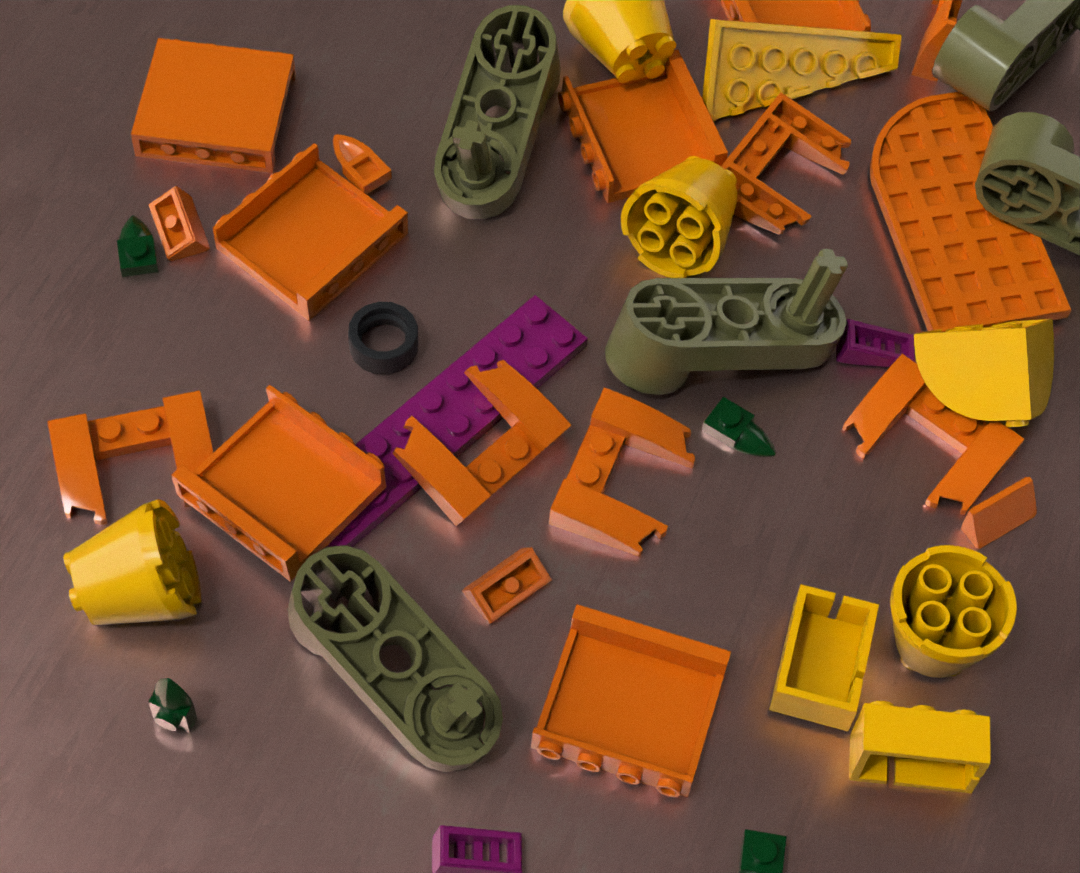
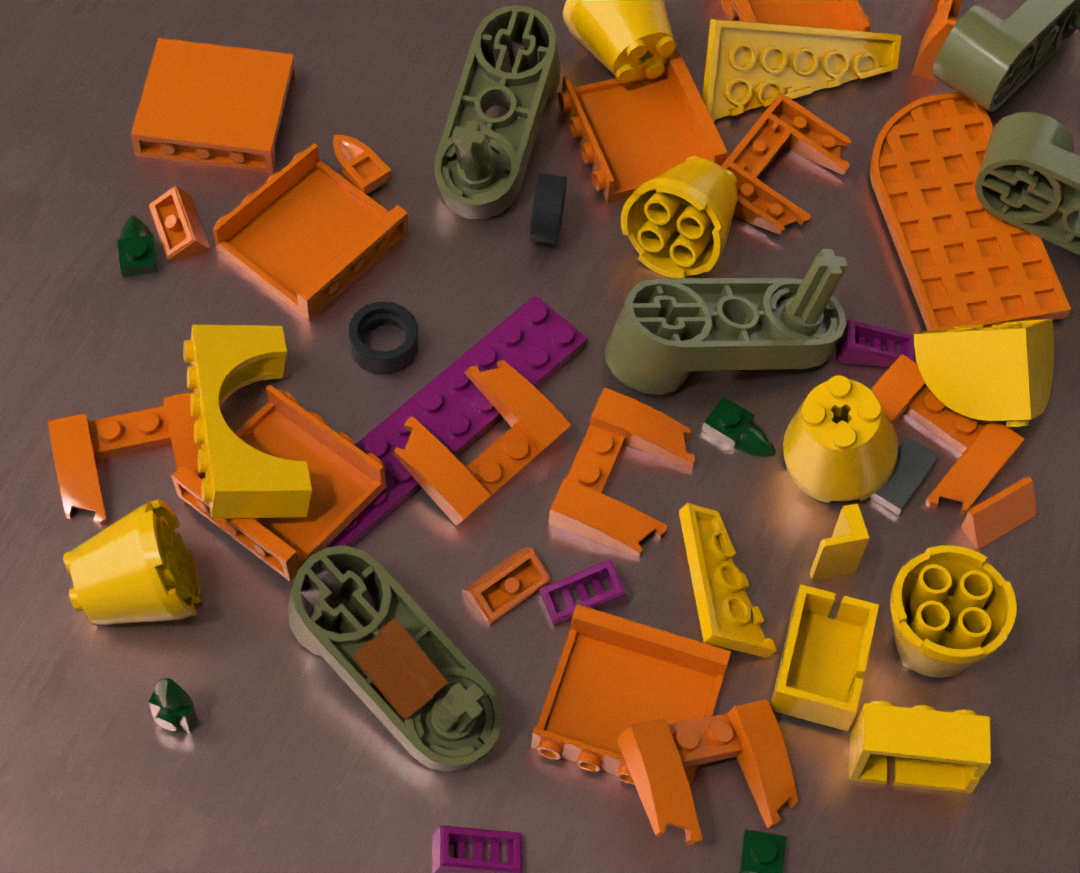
(239, 477): none -> yellow arch
(400, 669): none -> dark orange panel
(548, 208): none -> black tyre
(592, 576): none -> magenta slope
(661, 750): none -> orange wedge
(720, 586): none -> yellow wing
(840, 443): none -> yellow cone
(845, 548): none -> yellow panel
(911, 469): none -> dark grey tile

